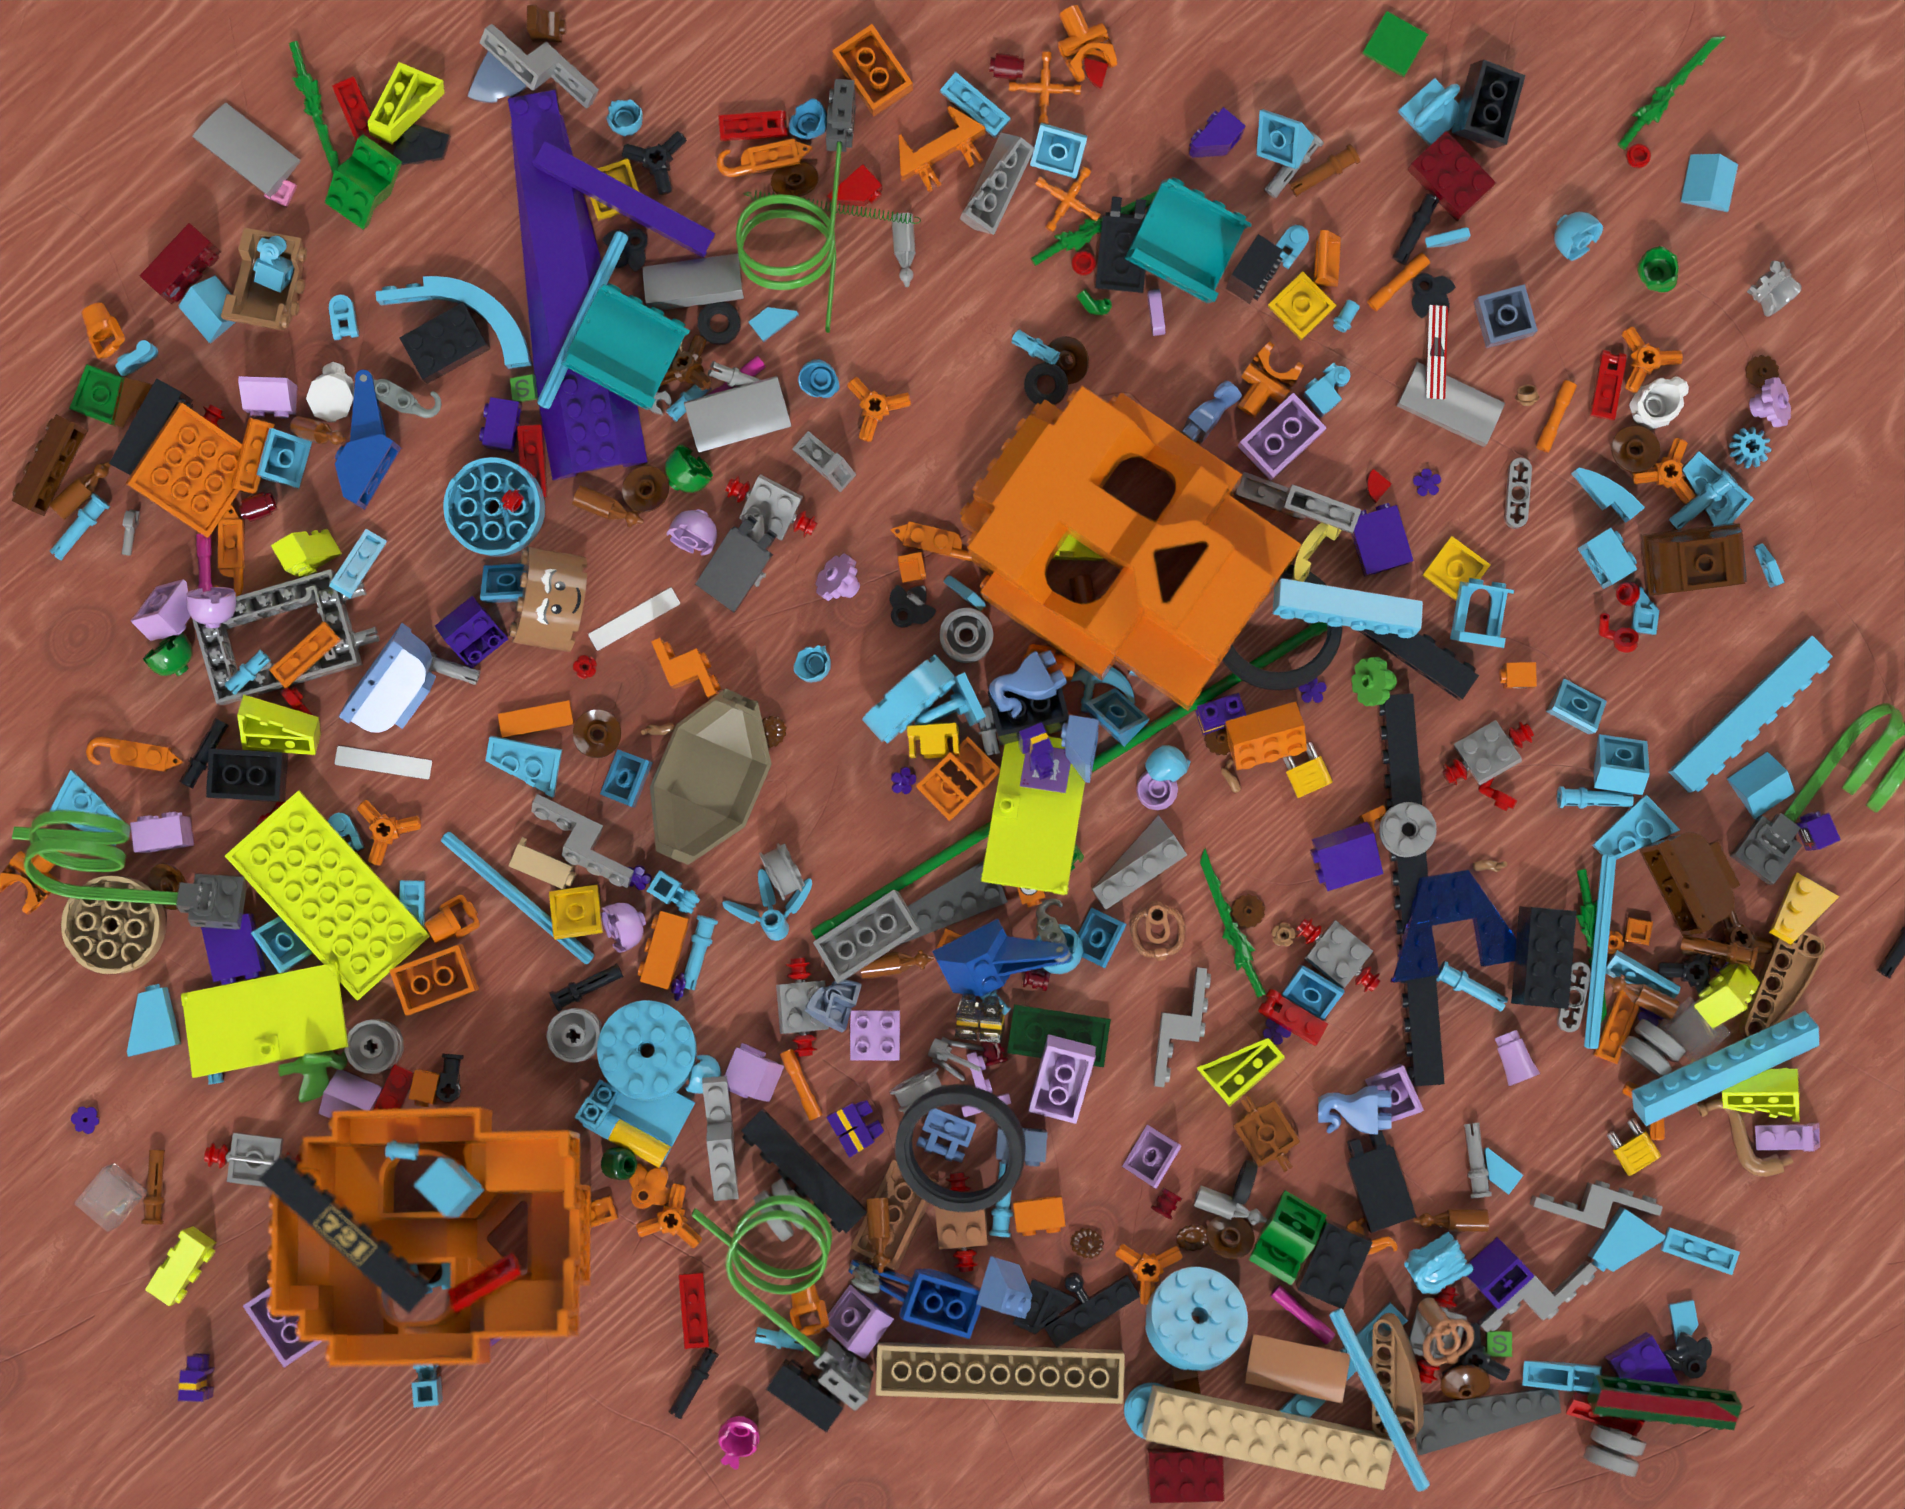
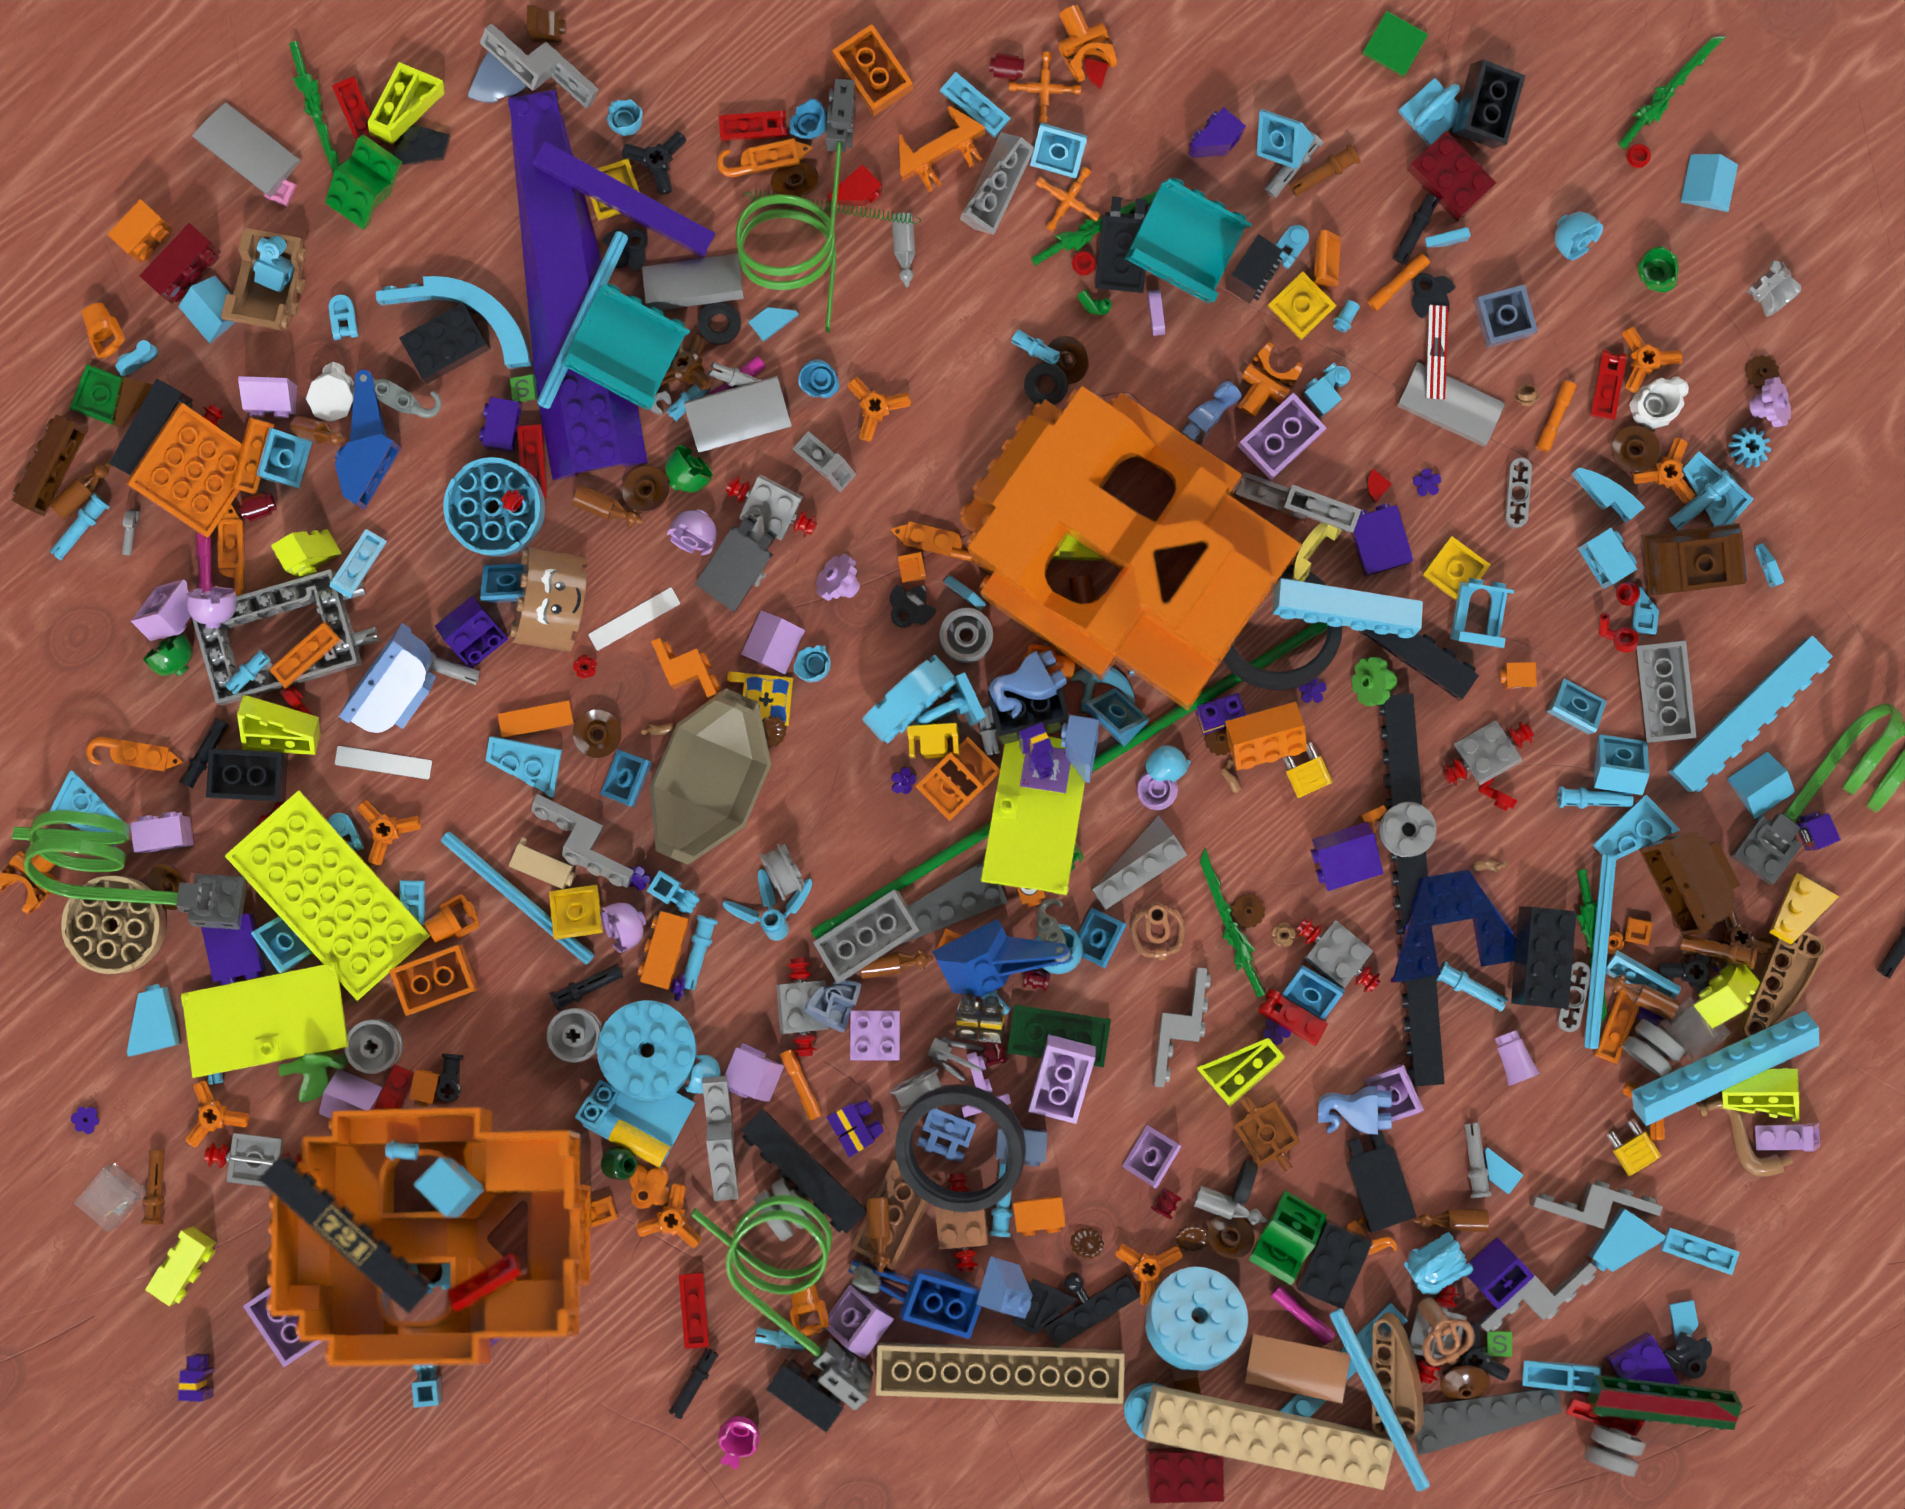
(140, 231): none -> orange brick
(205, 1123): none -> orange bush
(770, 692): none -> yellow flag
(773, 642): none -> lavender slope
(1666, 691): none -> light grey slope

